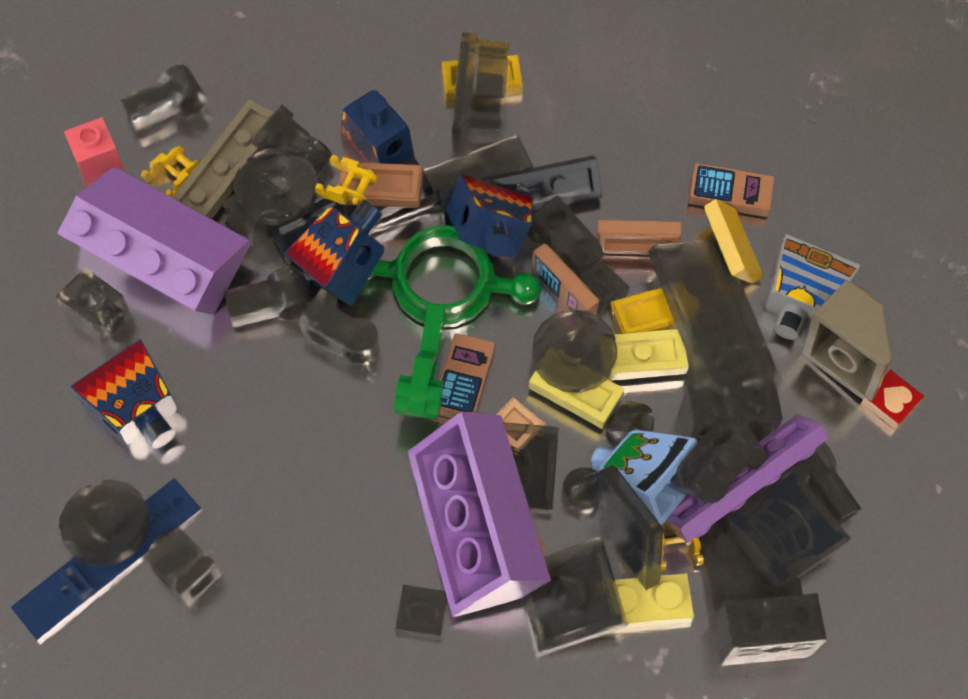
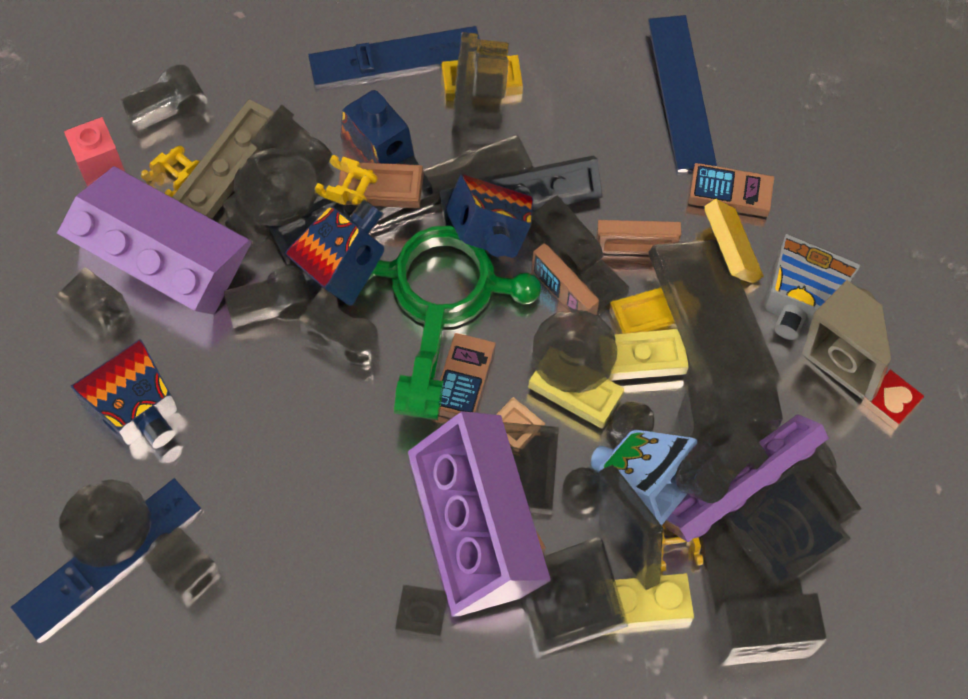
(386, 57): none -> dark blue piece
(681, 92): none -> dark blue piece

